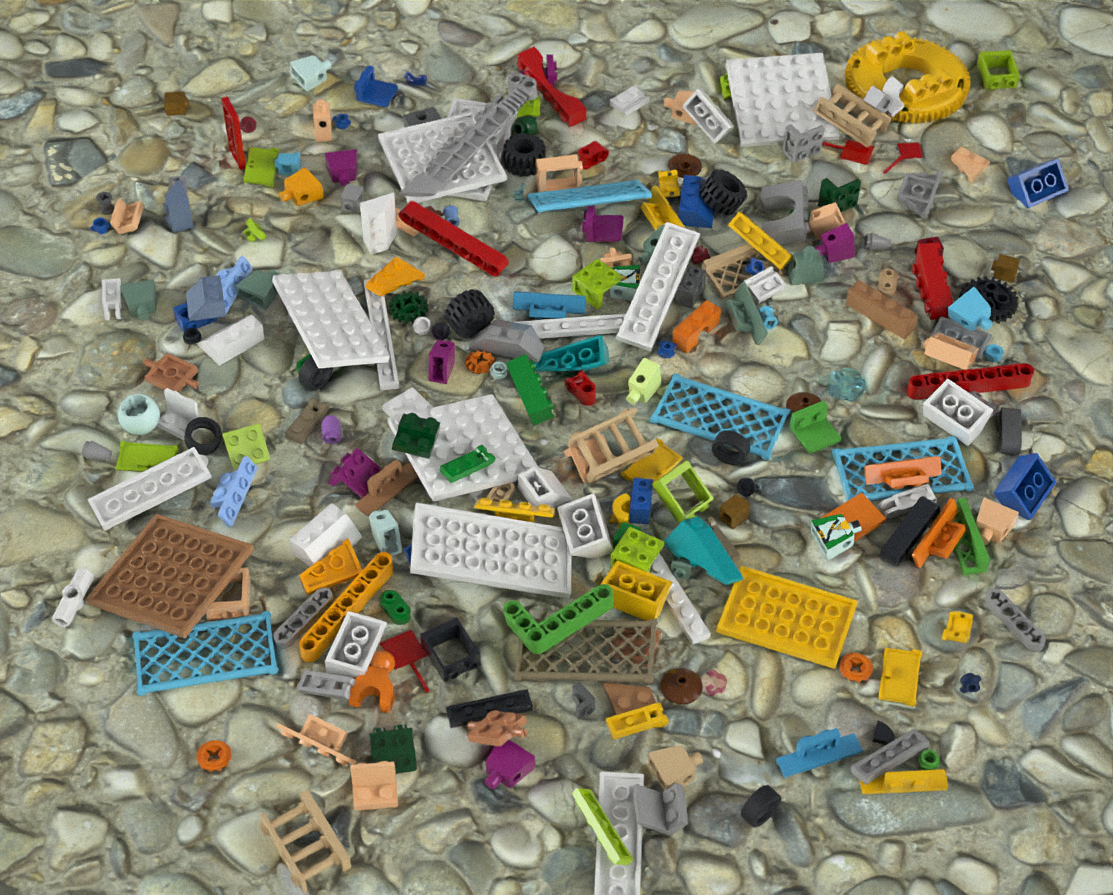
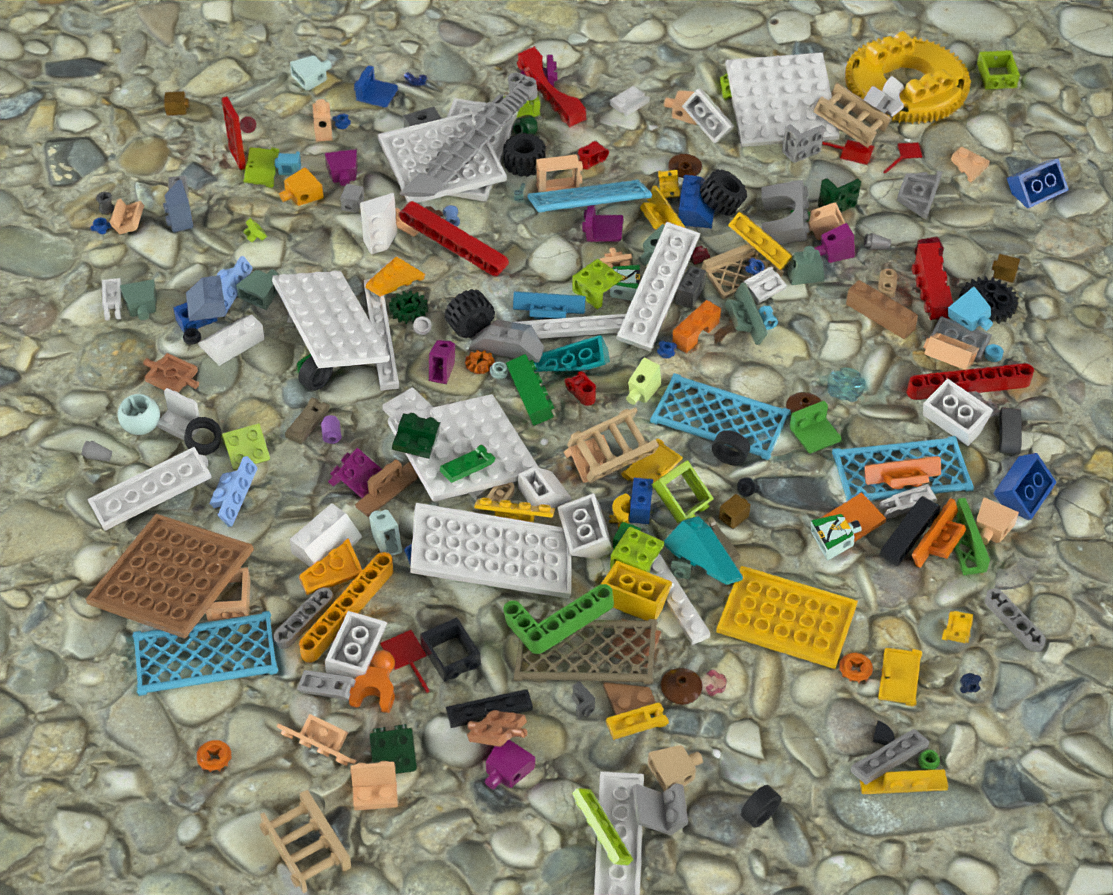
(73, 597): white piece -> none
(141, 455): lime door -> none
(393, 606): green plate -> none
(440, 331): black plate -> none
(818, 751): dark azure bracket -> none

